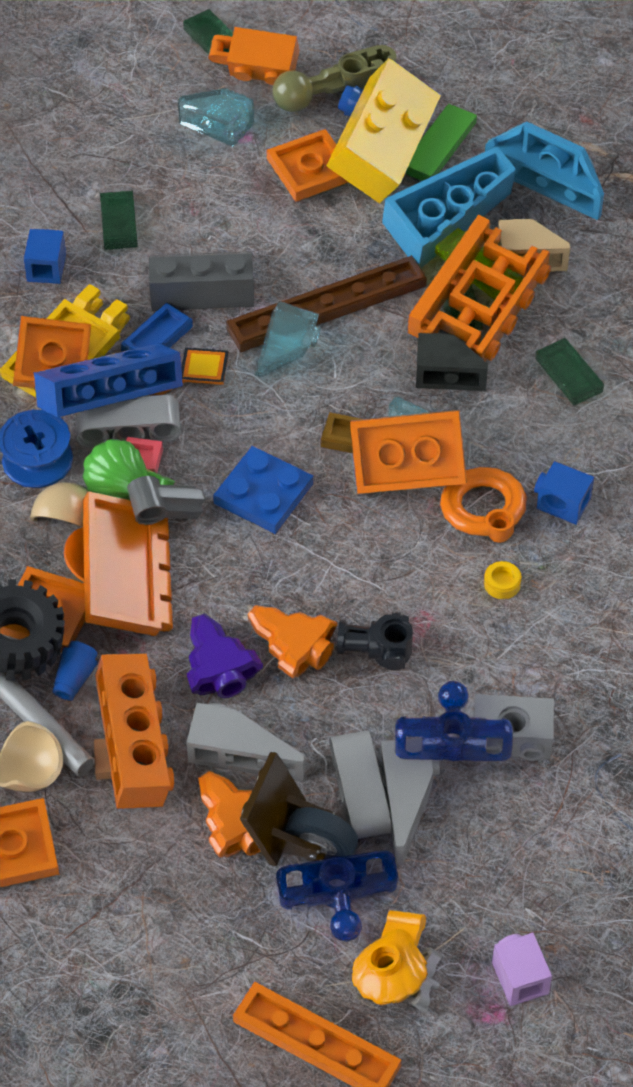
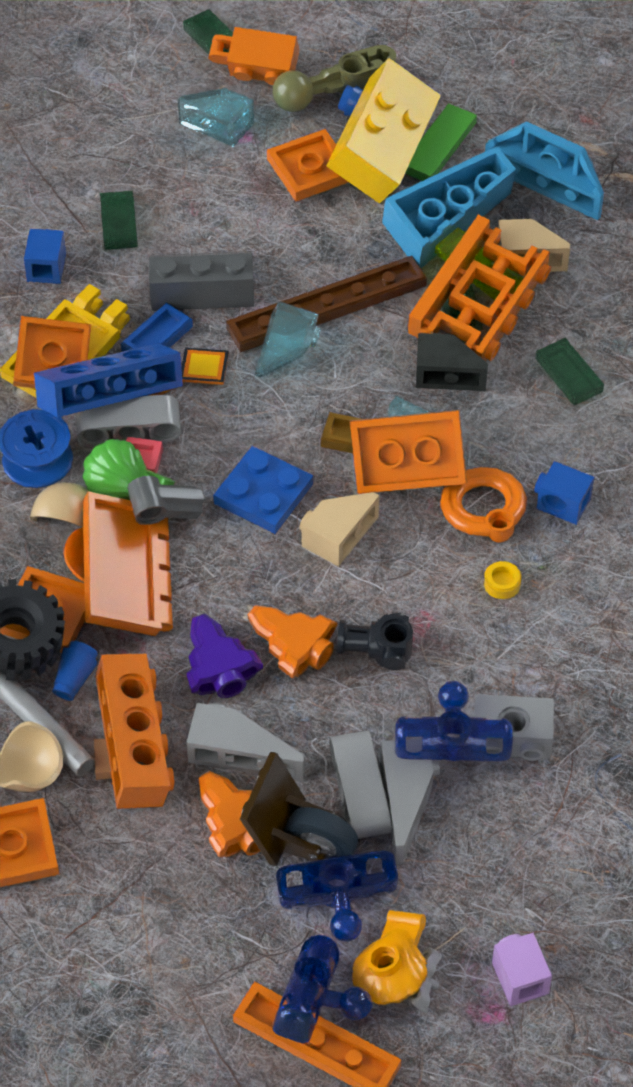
(309, 992): none -> clear blue piece
(338, 525): none -> tan slope

